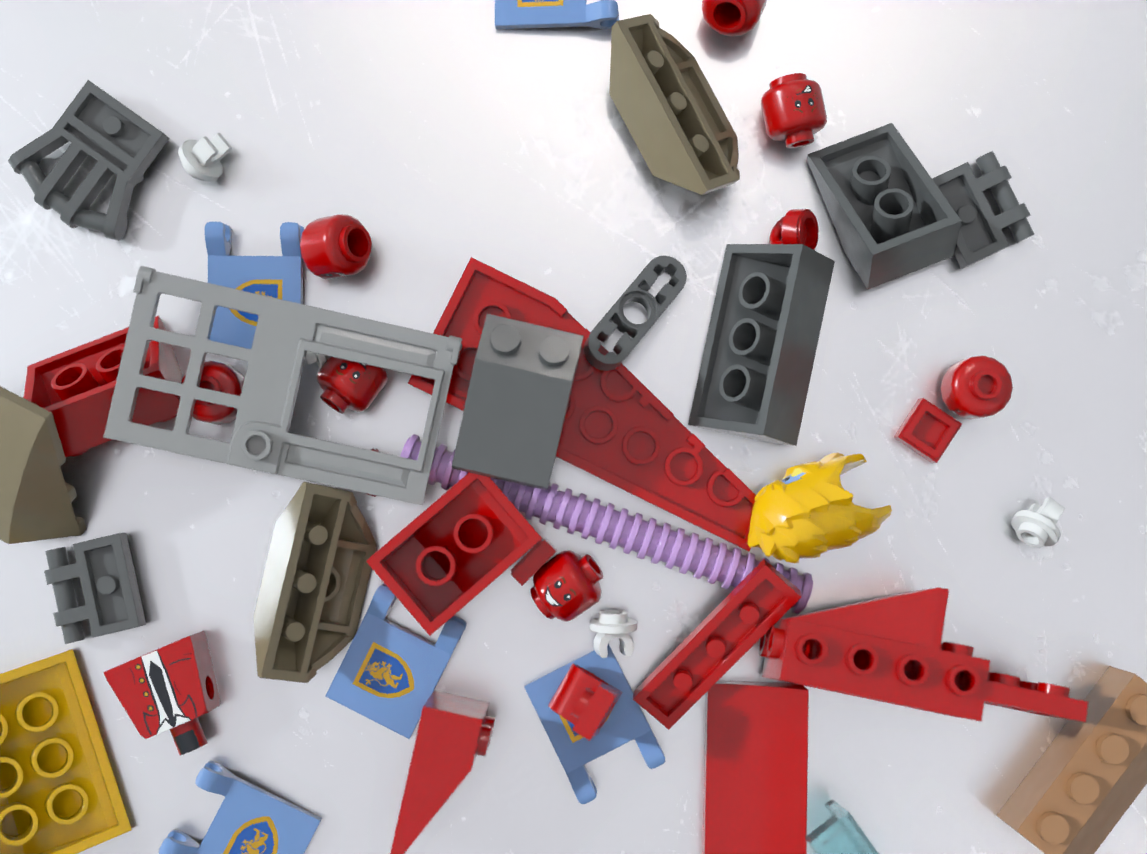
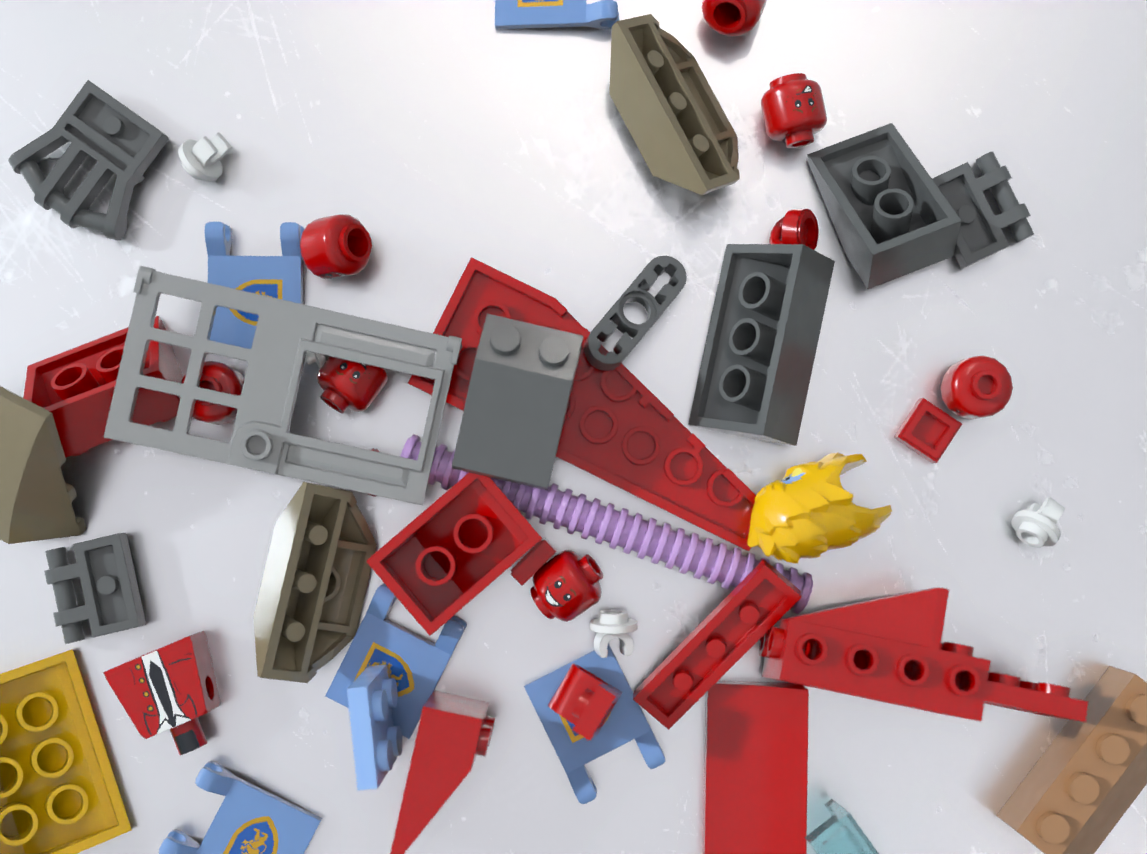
(372, 729): none -> light blue plate

